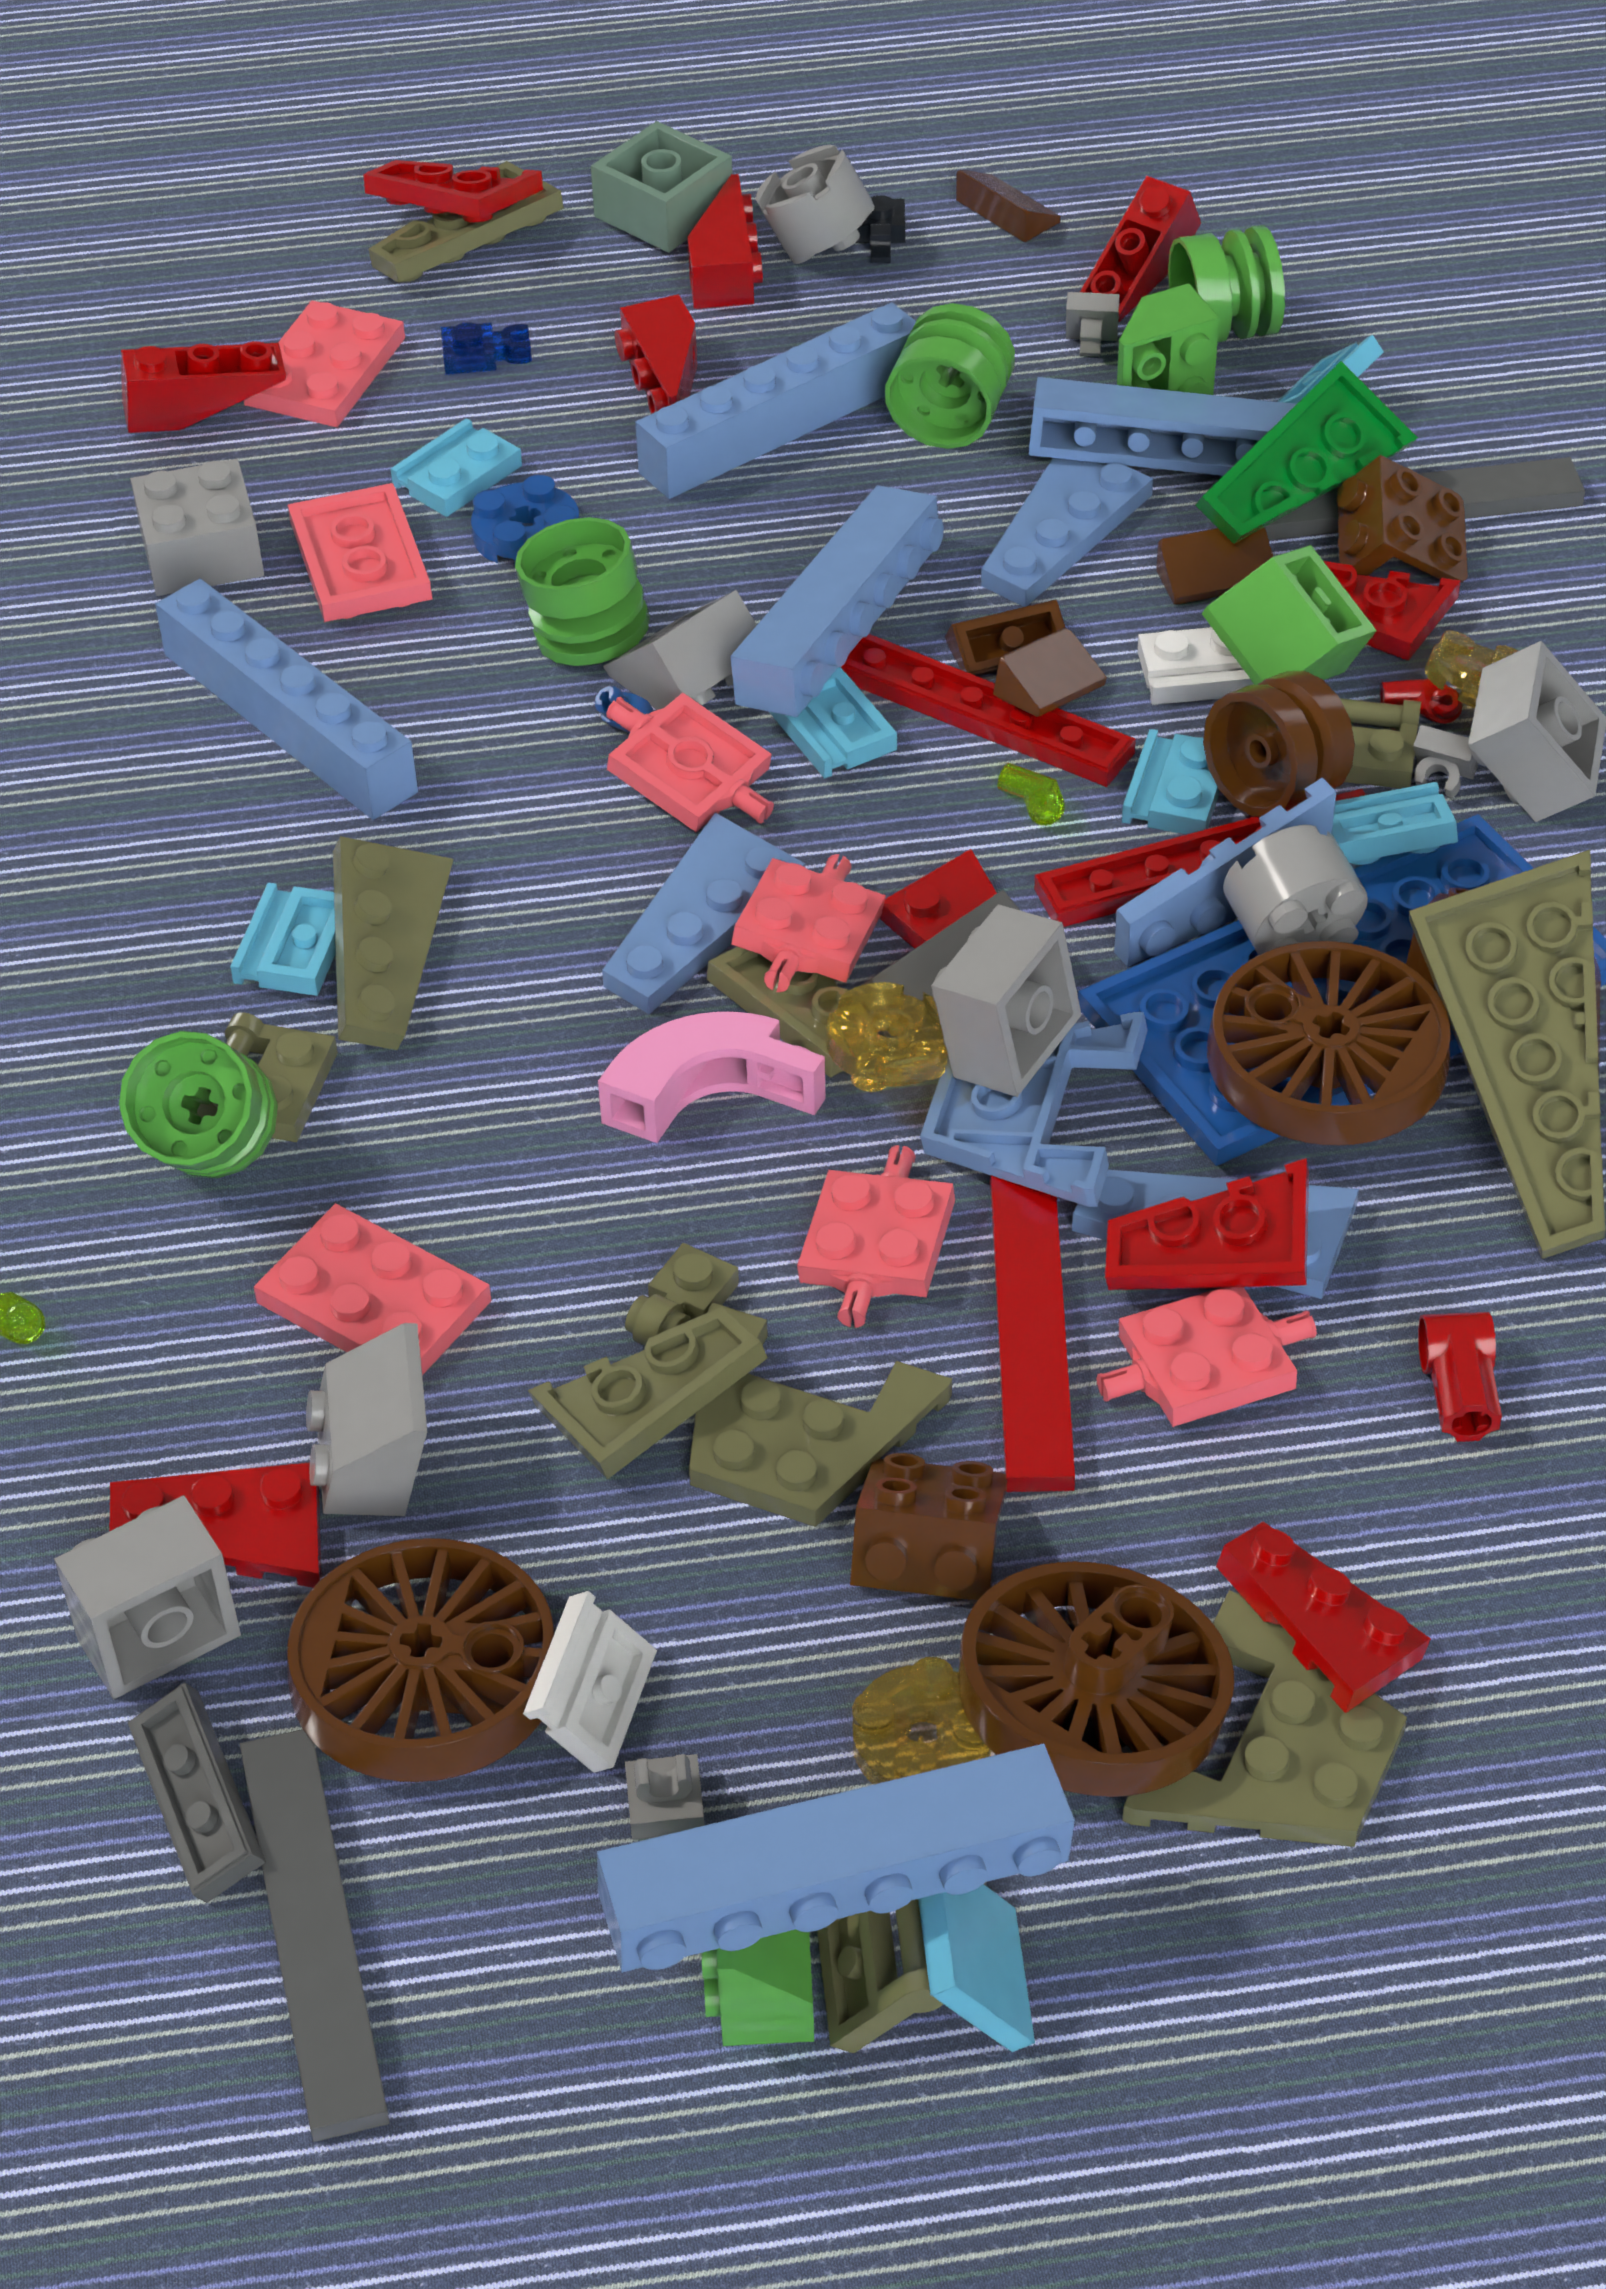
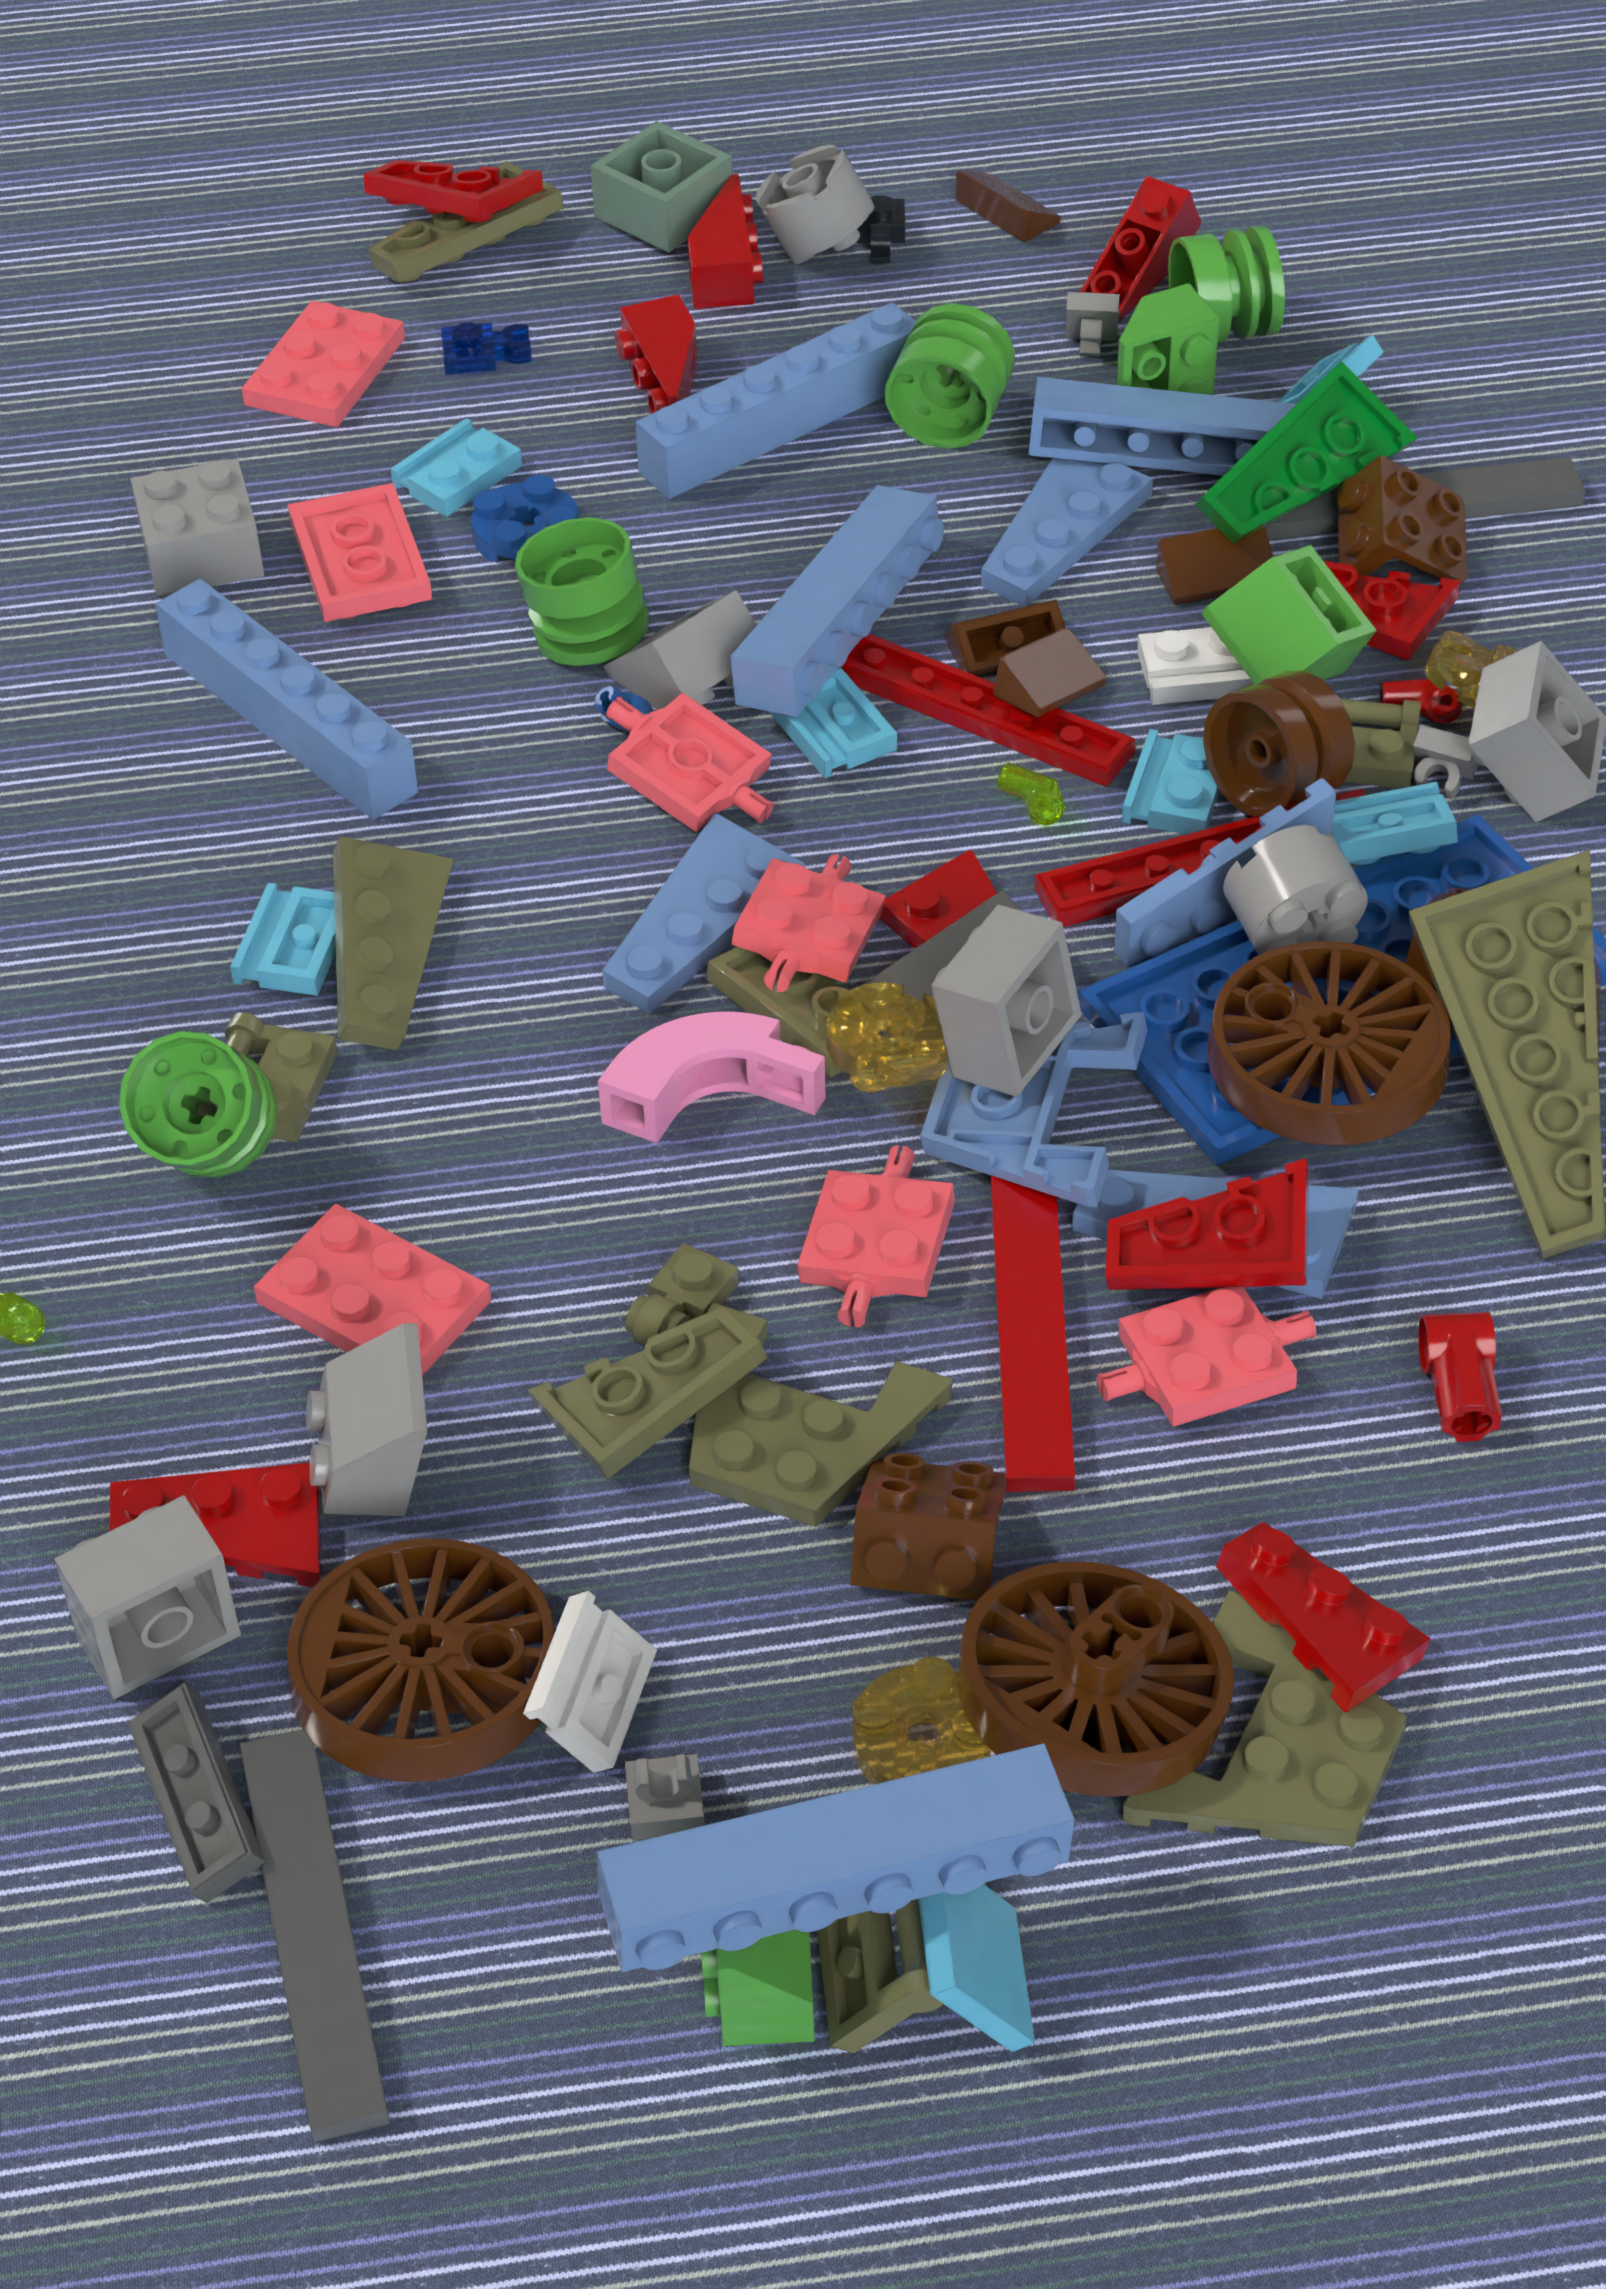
(188, 384): red slope -> none

